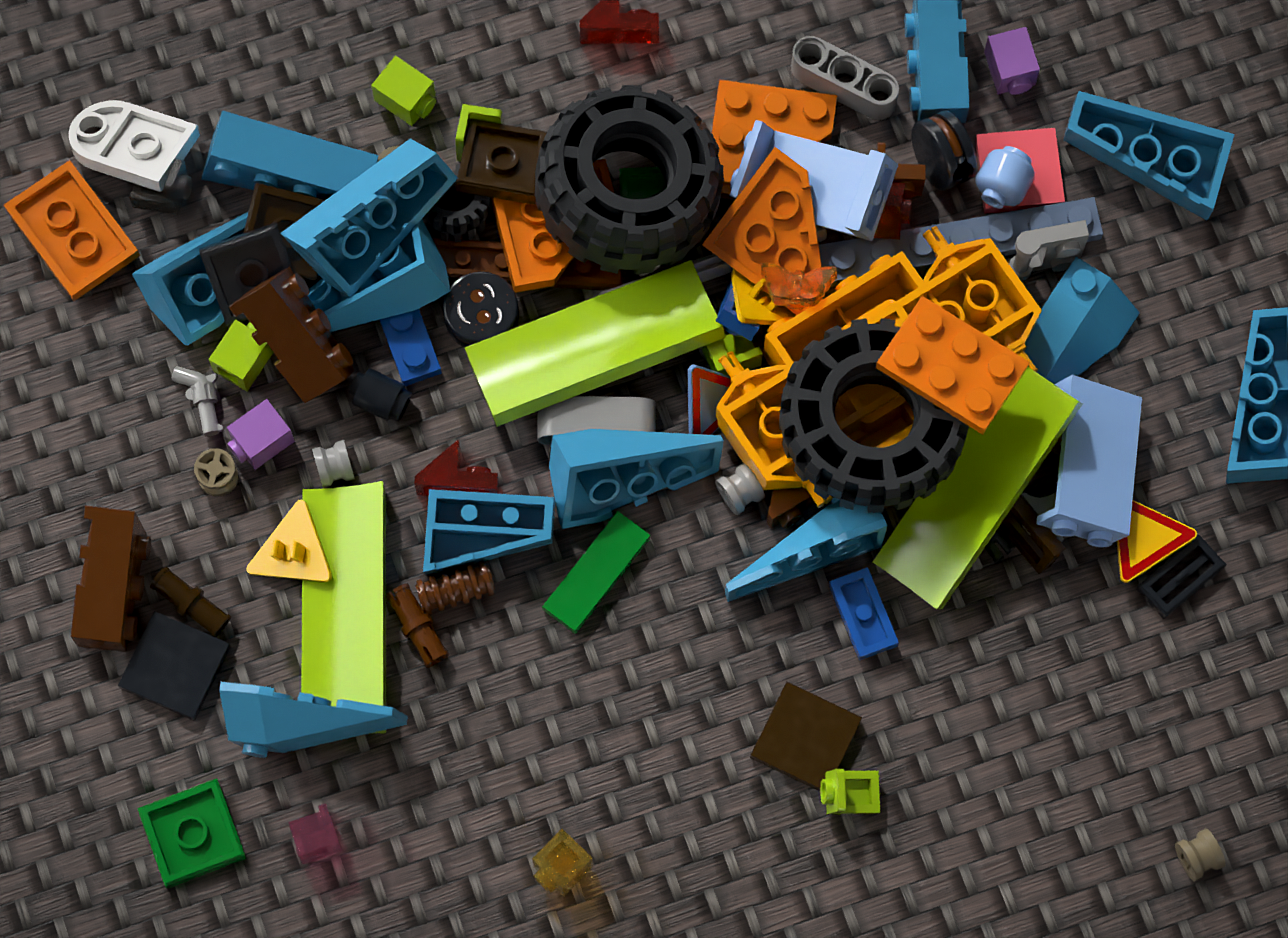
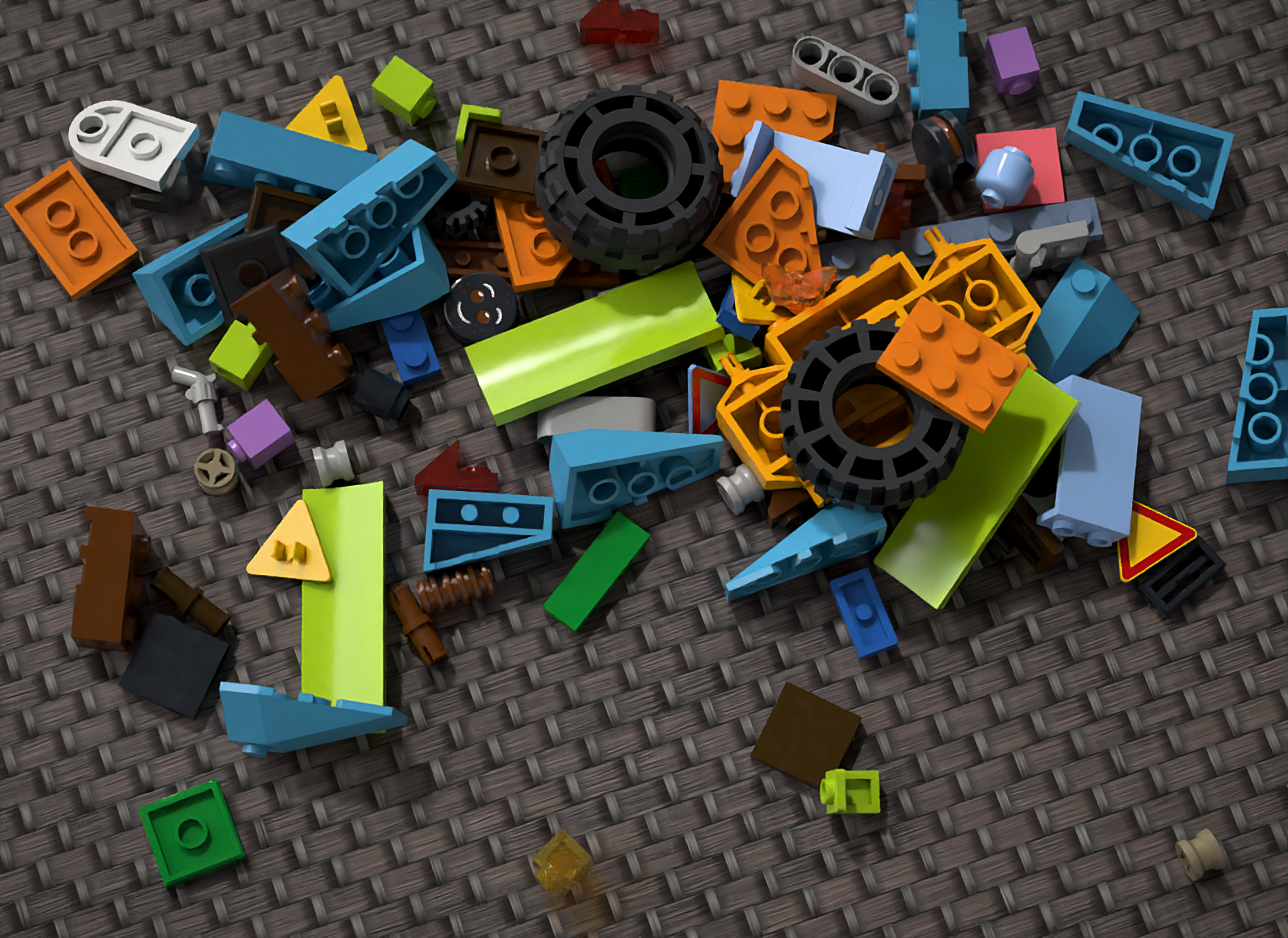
(315, 835): clear pink panel -> none
(331, 117): none -> yellow piece

